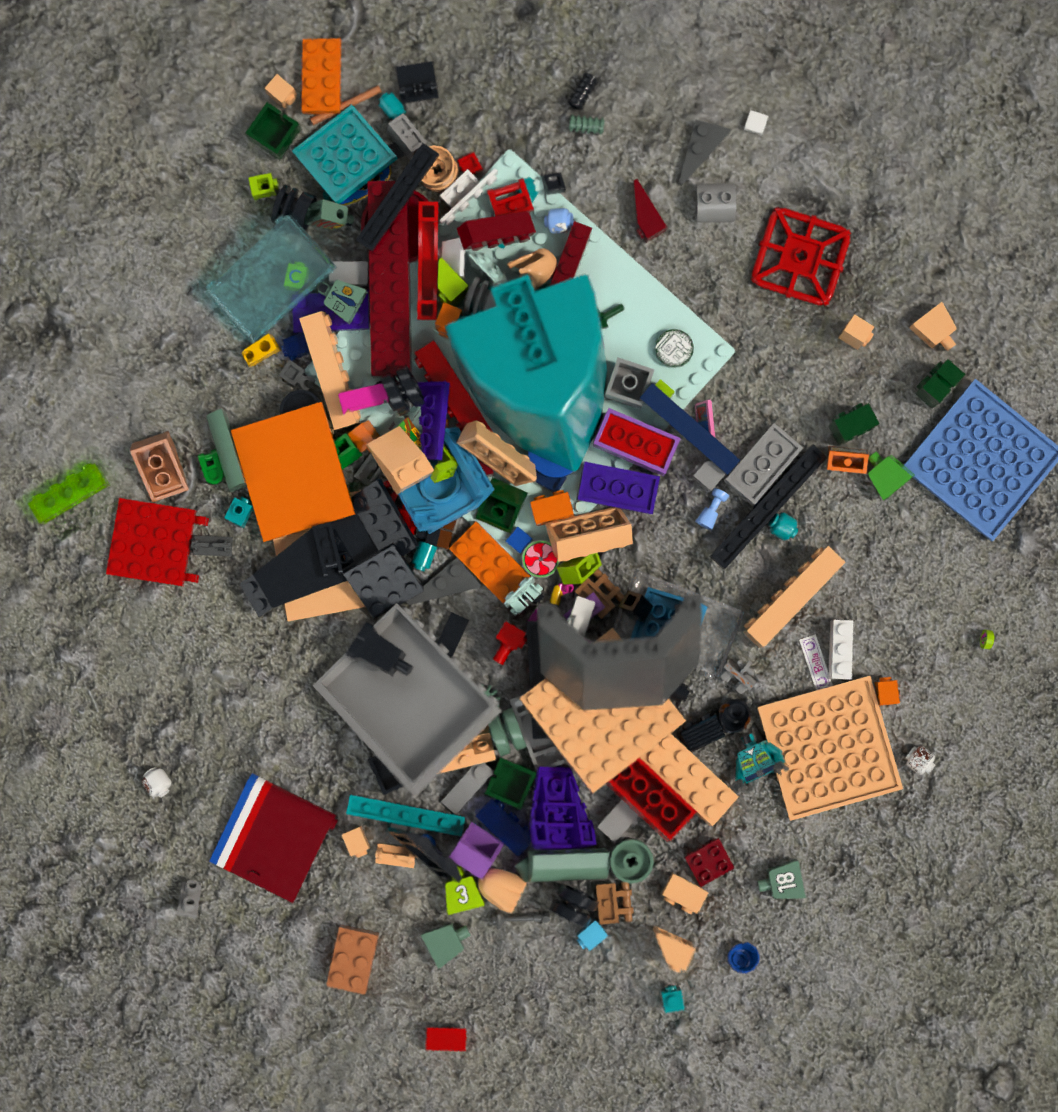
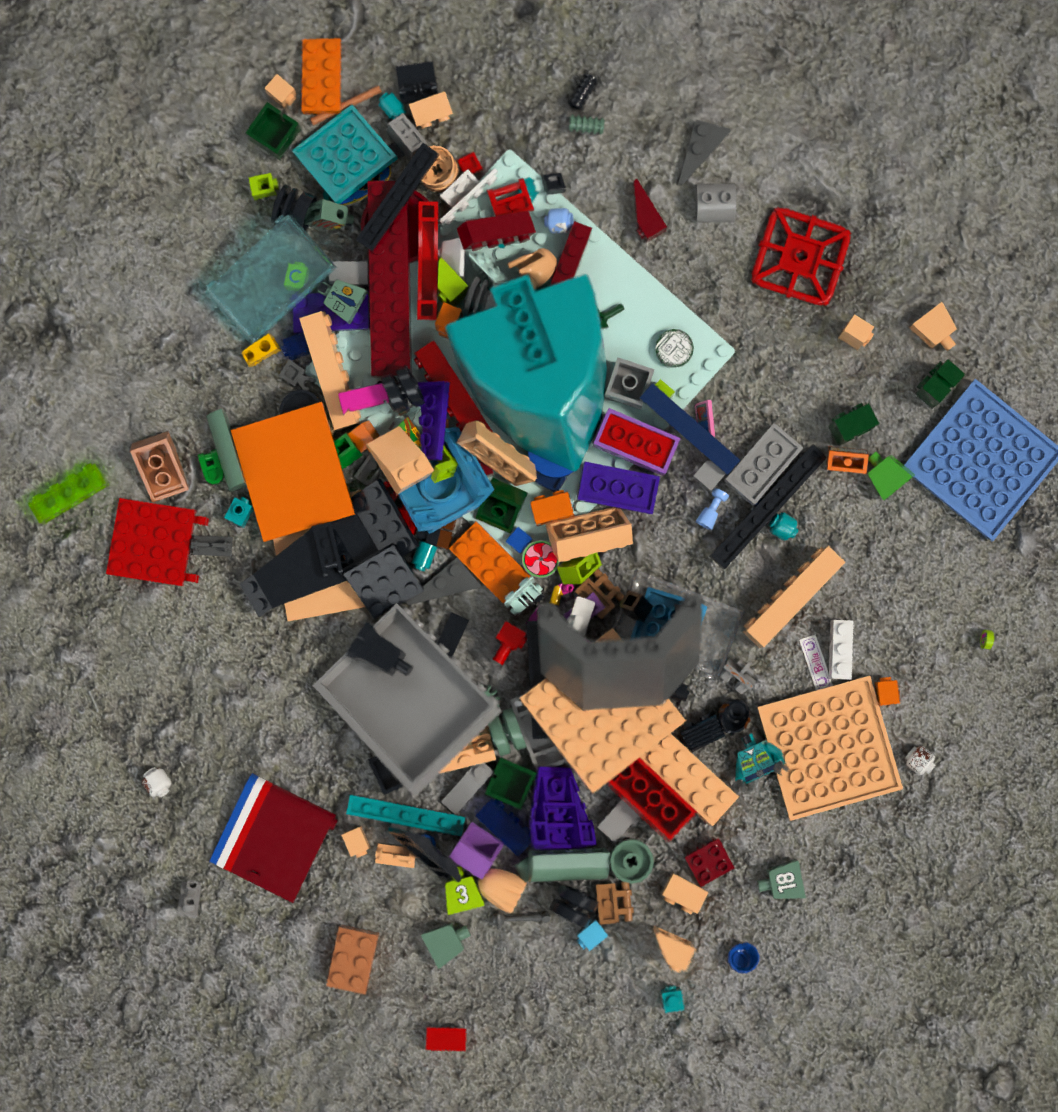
(430, 109): none -> light nougat brick
(756, 122): white tile -> none

